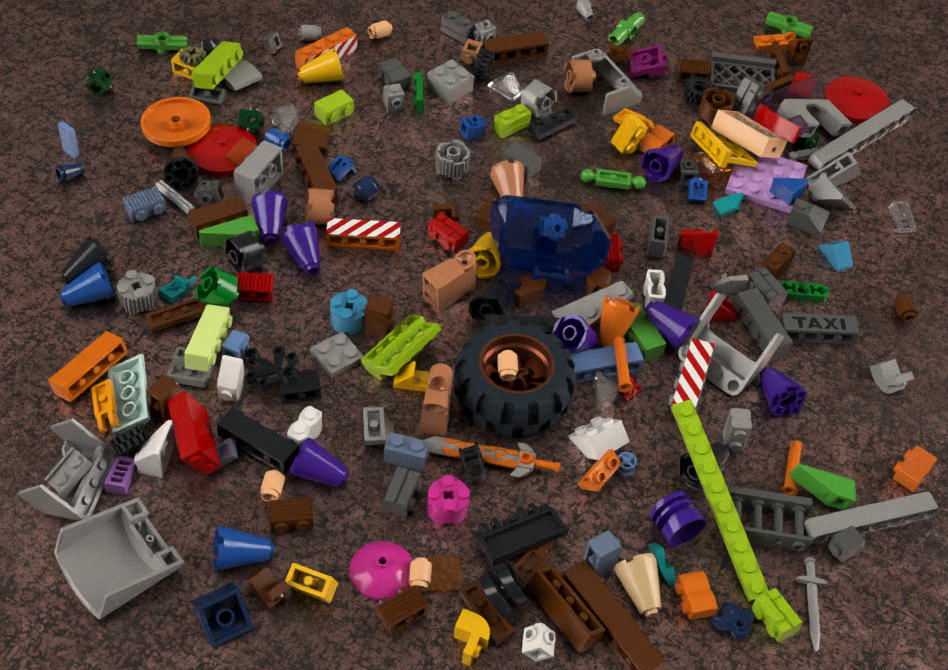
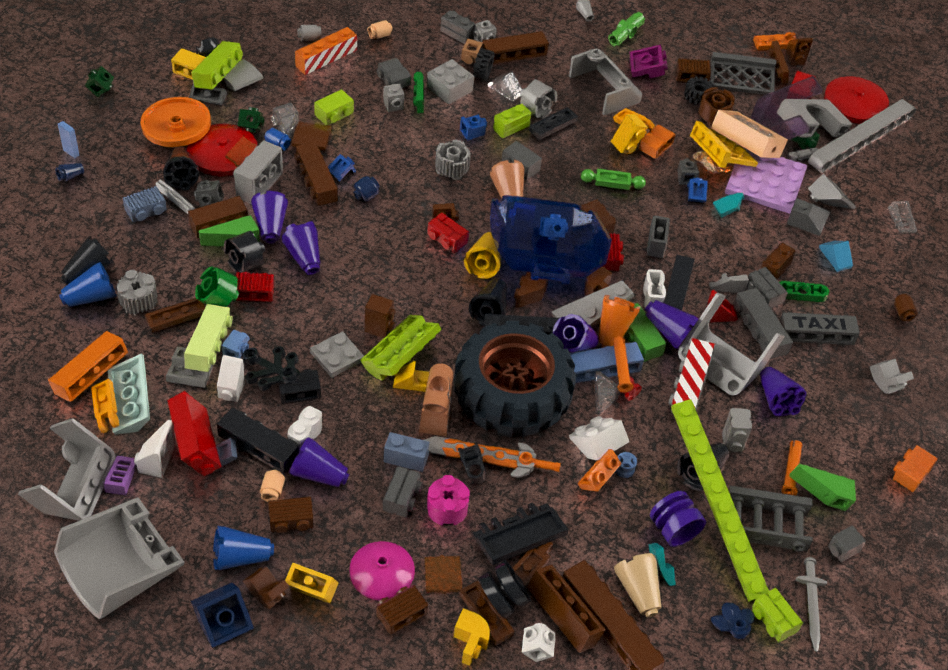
(68, 472): light grey plate -> none
(130, 439): black tyre -> none
(158, 396): reddish brown brick -> none
(161, 42): bright green piece -> none
(176, 289): teal slope -> none
(195, 59): olive gear -> none
(272, 42): flat silver tile -> none
(319, 205): nougat brick -> none
(322, 69): yellow cone -> none
(348, 312): dark azure brick -> none
(363, 234): brick -> none
(376, 426): light grey slope -> none
(420, 573): light nougat brick -> none
(450, 280): nougat piece -> none
(482, 216): reddish brown slope -> none
(507, 365): light nougat brick -> none
(579, 76): nougat brick -> none
(602, 552): sand blue brick -> none
(618, 54): reddish brown bracket -> none
(661, 162): dark purple cone -> none
(696, 595): orange brick -> none
(698, 241): red wing -> none
(748, 95): dark grey brick -> none
(776, 123): red slope -> none
(778, 84): reddish brown tile -> none
(788, 188): blue slope -> none
(789, 24): bright green piece -> none
(839, 171): light grey slope -> none
(872, 517): light grey beam -> none

